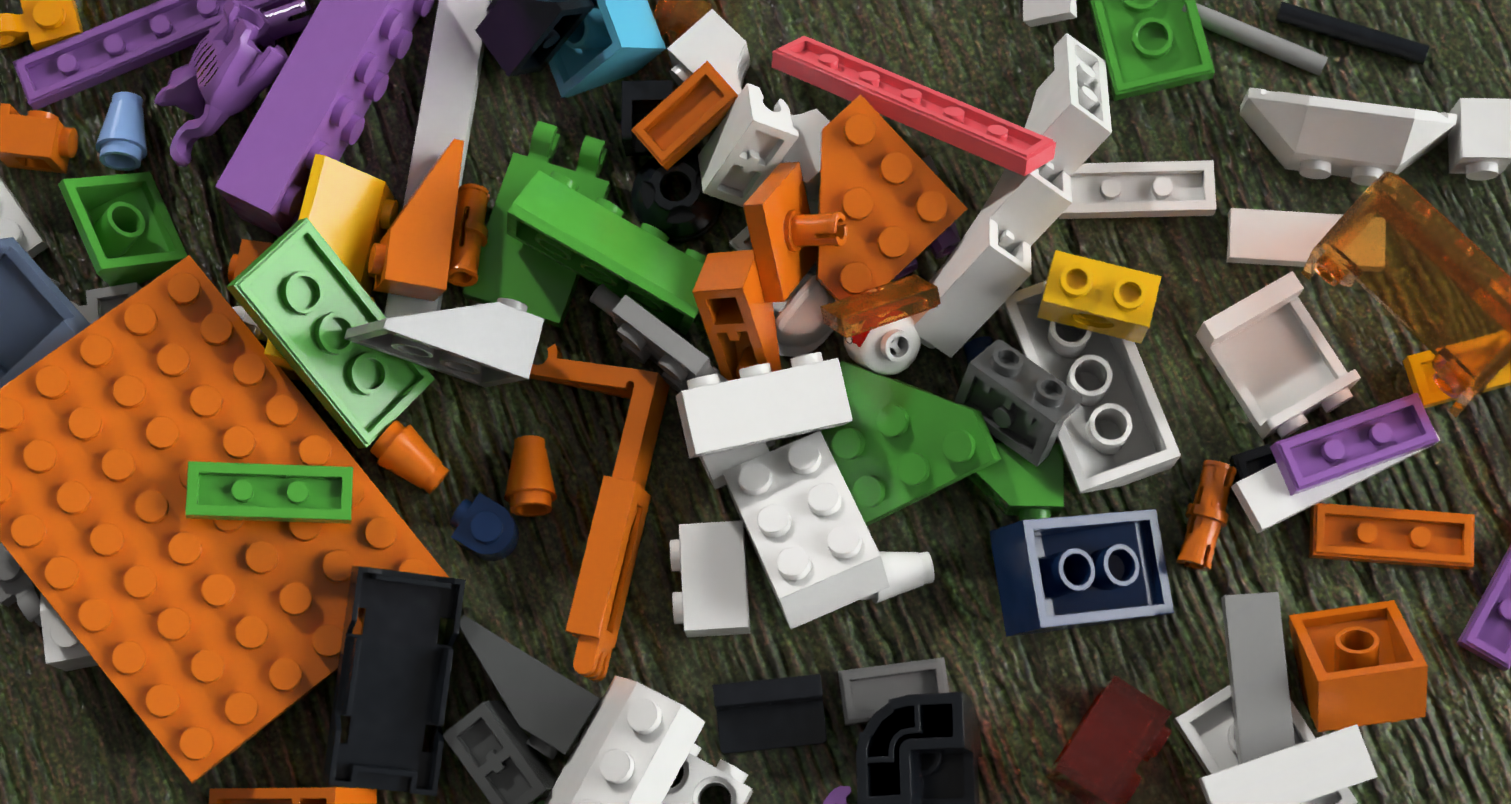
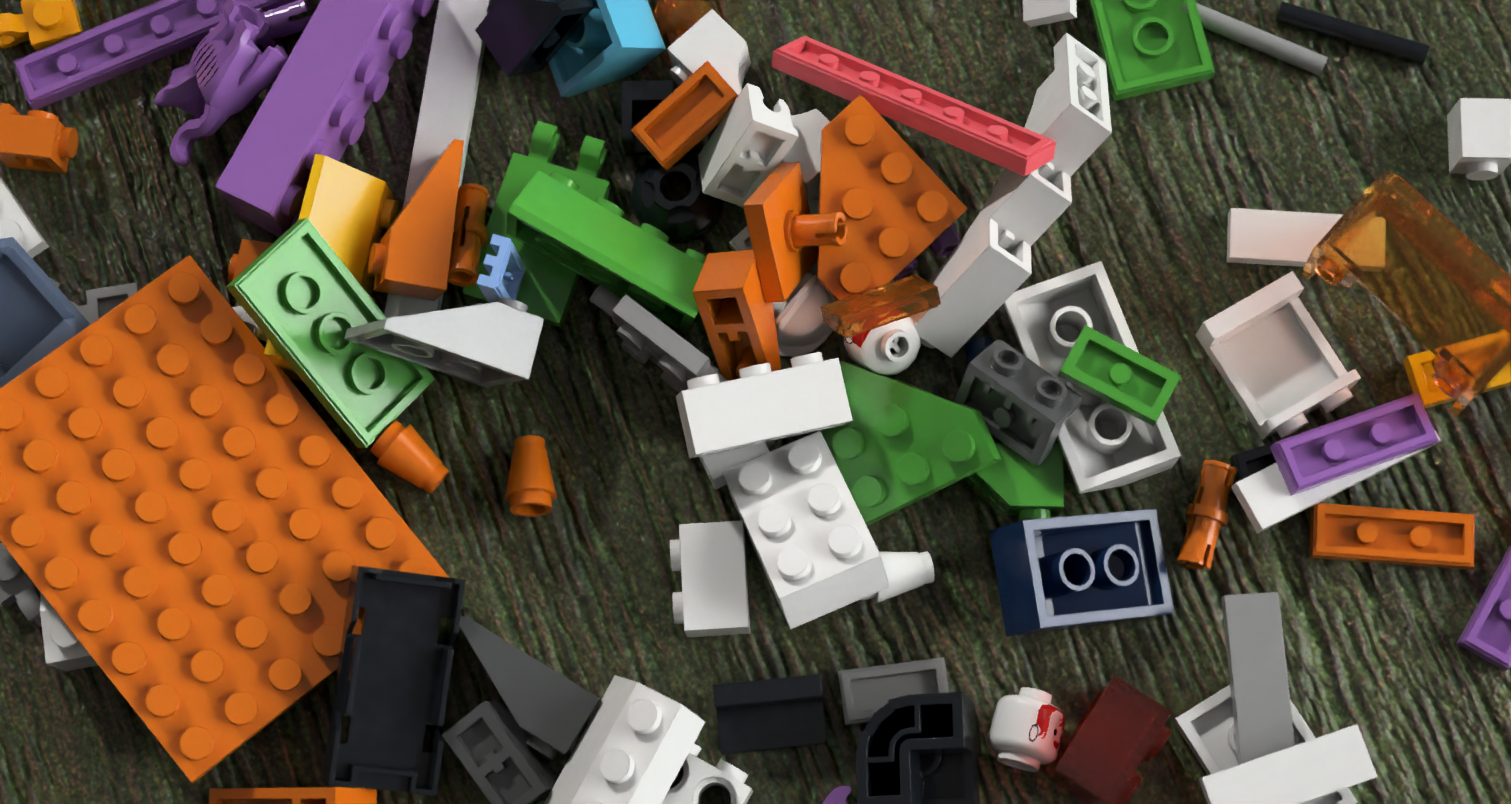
(123, 133): light blue cone -> none
(123, 226): bright green slope -> none
(269, 492): bright green plate -> none
(485, 528): dark blue plate -> none
(501, 283): none -> light blue tile
(619, 508): orange hinge -> none
(1026, 729): none -> white head
(1099, 296): yellow brick -> none
(1119, 375): none -> bright green plate
(1142, 190): white plate -> none
(1342, 136): white wedge -> none
(1359, 666): orange slope -> none

